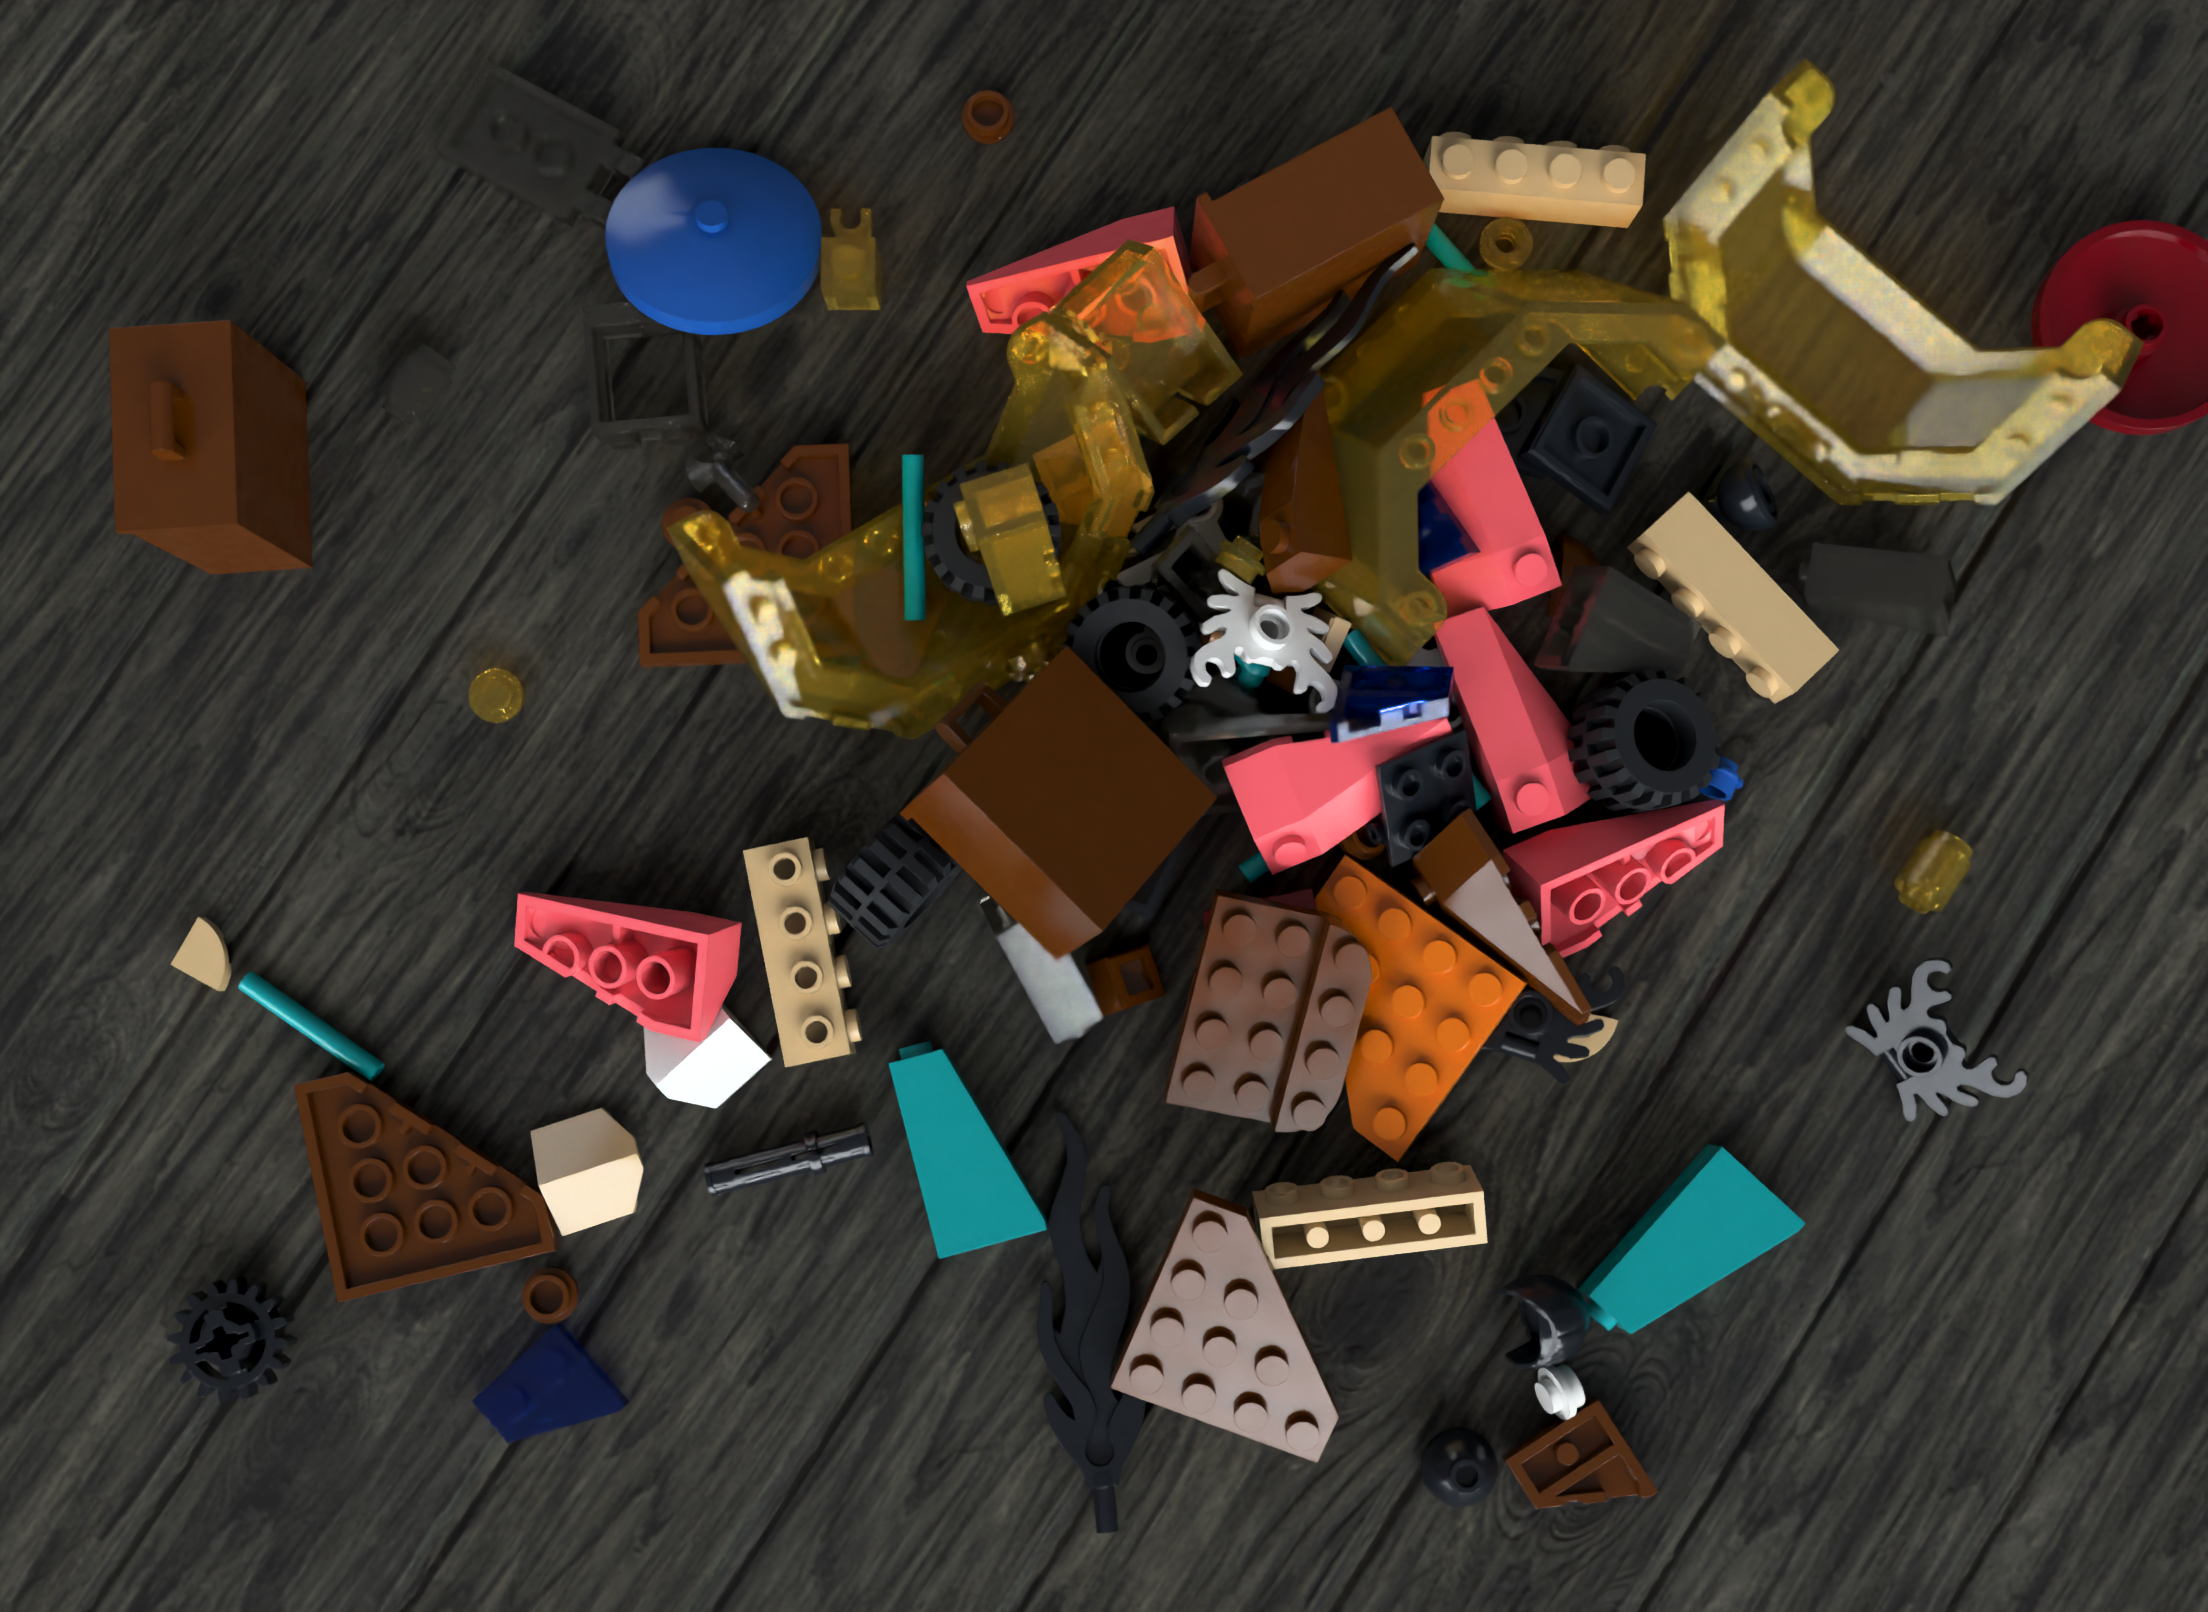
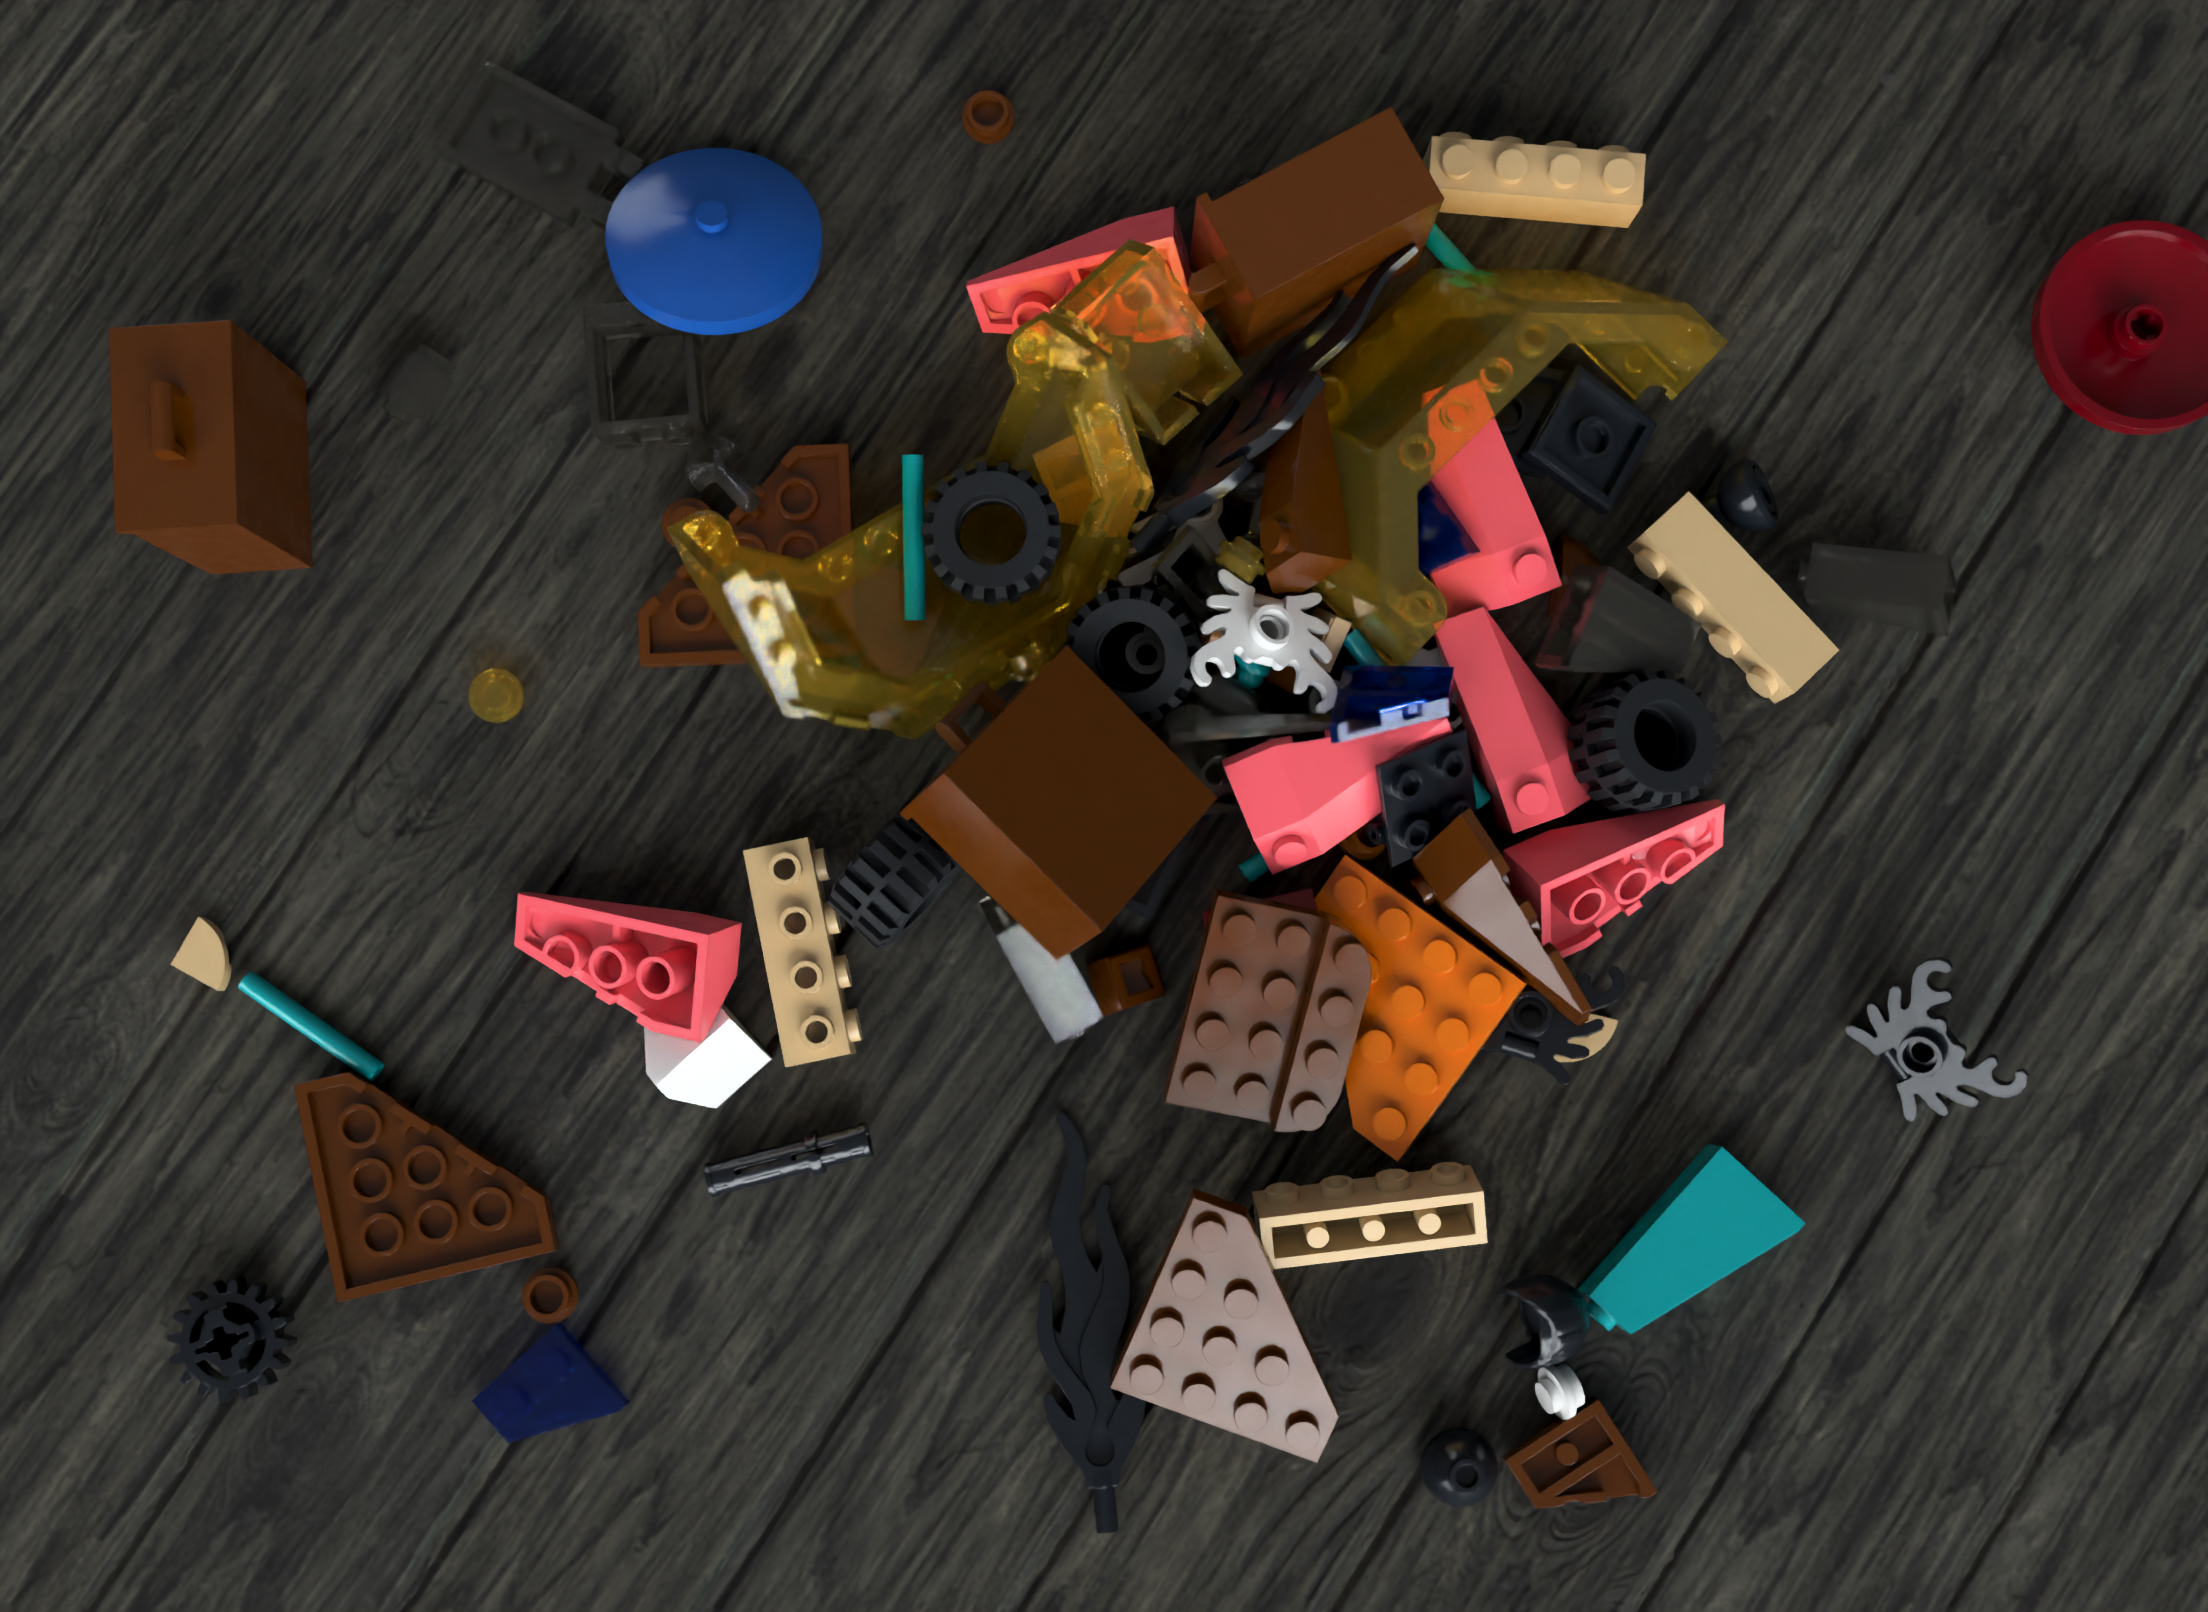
(587, 1170): tan slope -> none
(851, 265): clear yellow brick -> none
(960, 1162): teal slope -> none
(1010, 529): clear yellow wedge -> none
(1509, 229): clear yellow plate -> none
(1724, 781): blue plate -> none
(1842, 356): clear yellow windscreen -> none
(1933, 872): clear yellow brick -> none

